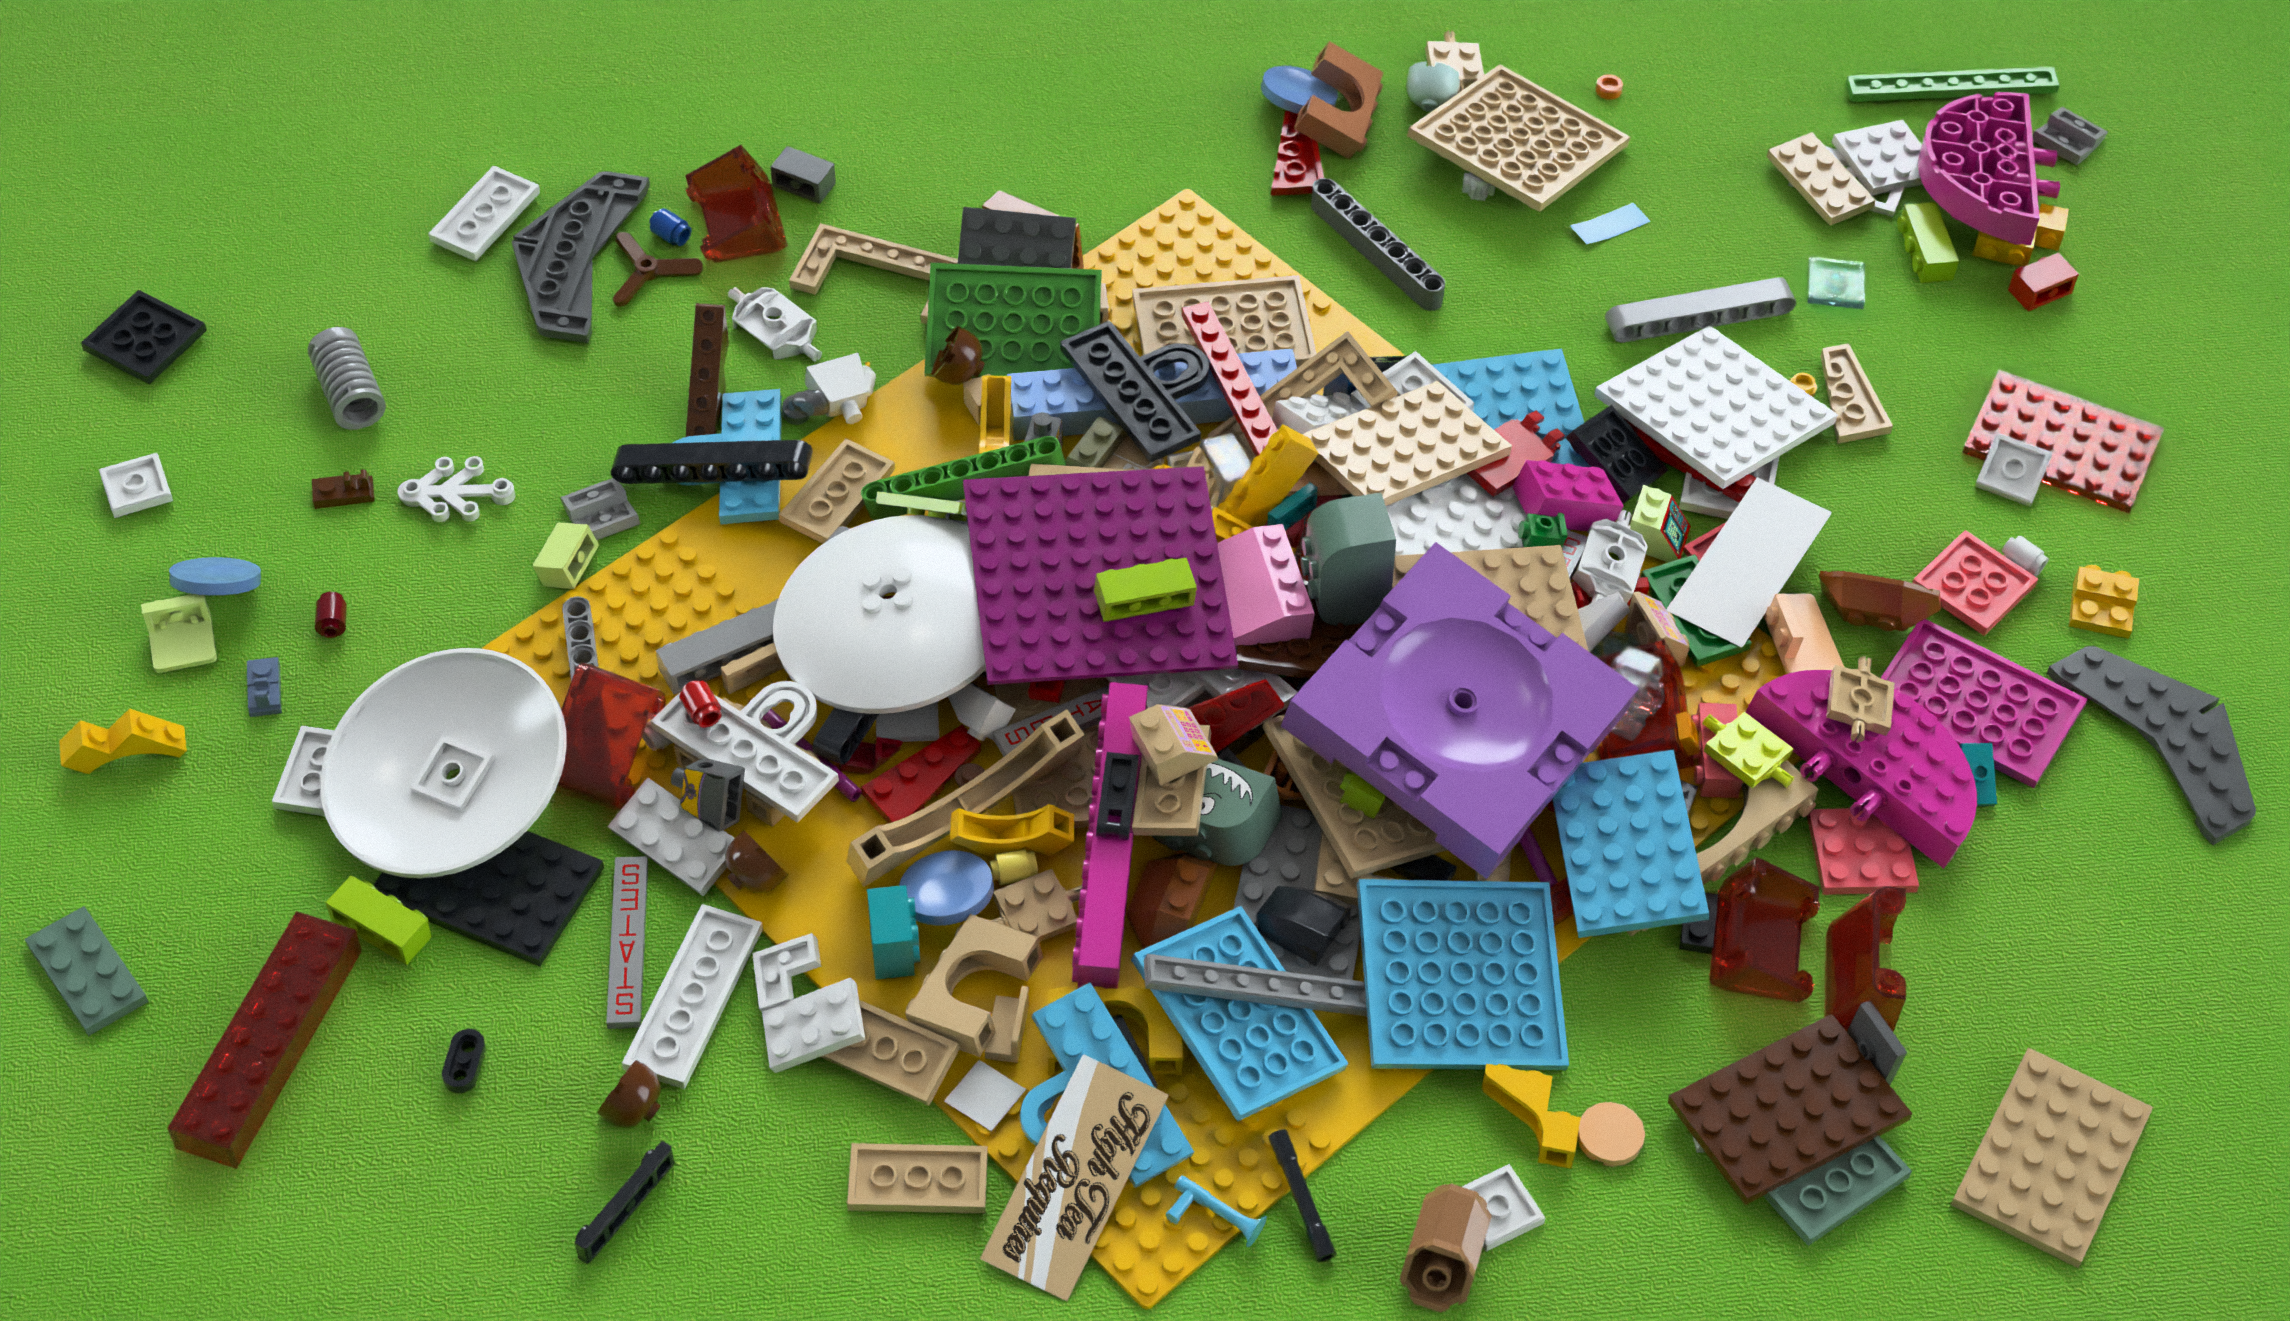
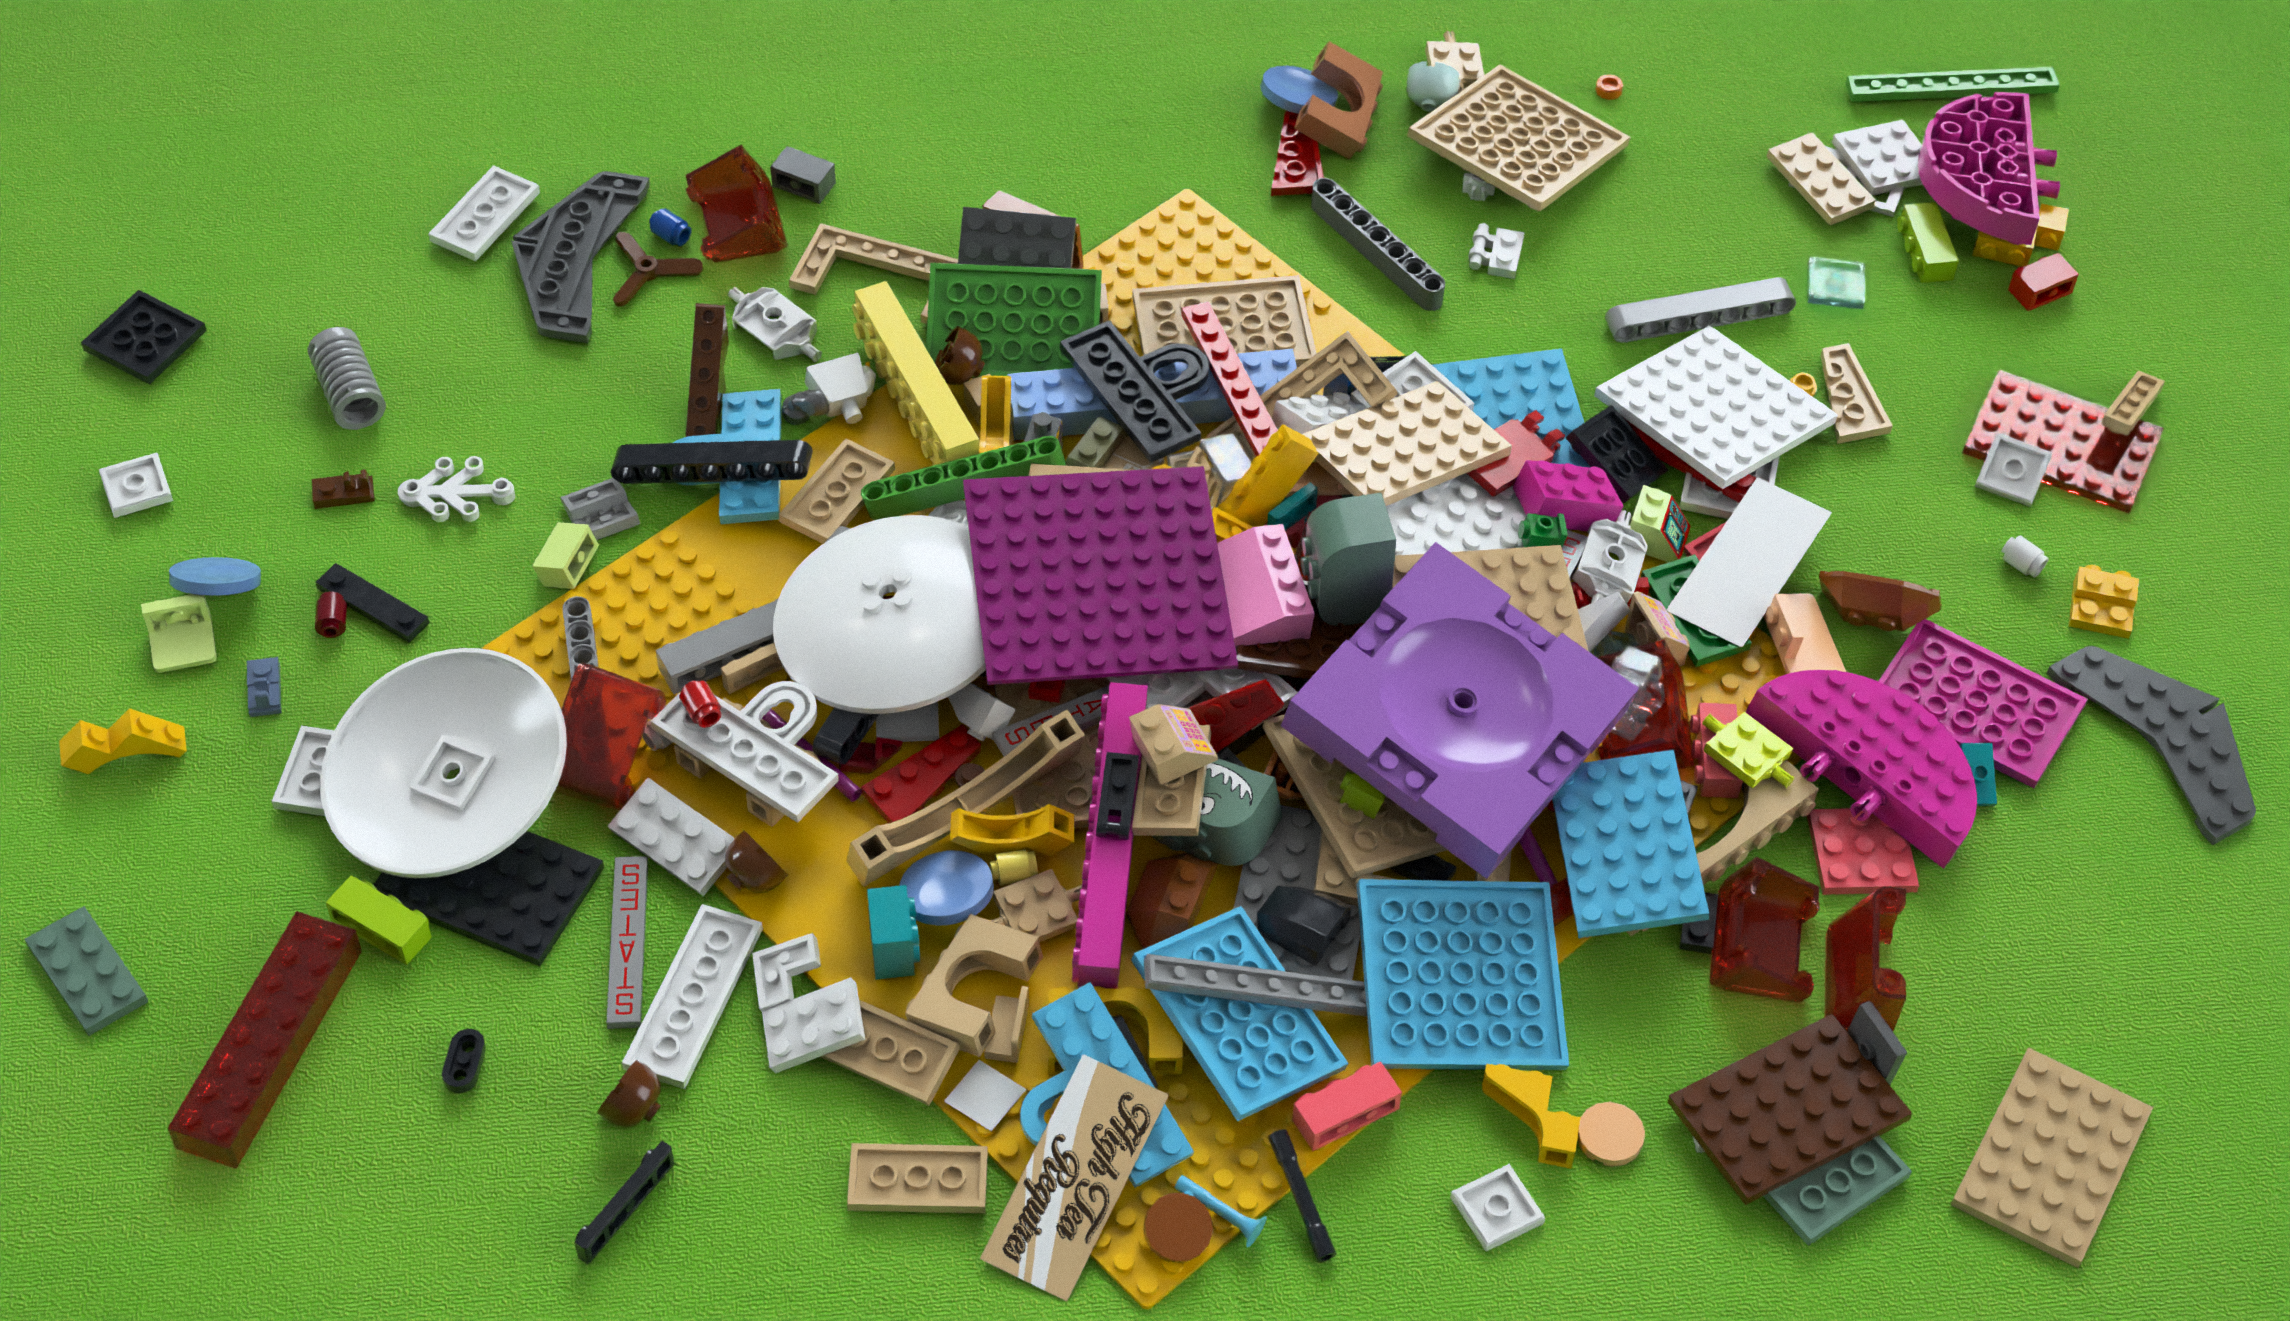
(373, 603): none -> black plate
(711, 791): dark grey torso -> none
(912, 376): none -> light yellow brick
(917, 505): lime wing -> none
(1145, 589): lime brick -> none
(1177, 1227): none -> dark orange tile
(1346, 1105): none -> coral brick
(1445, 1247): medium nougat brick -> none
(1505, 251): none -> white plate
(1610, 224): sticker -> none
(1688, 733): light orange tile -> none
(1860, 699): tan plate -> none
(1976, 582): coral plate -> none
(2069, 135): light grey slope -> none
(2132, 403): none -> tan plate

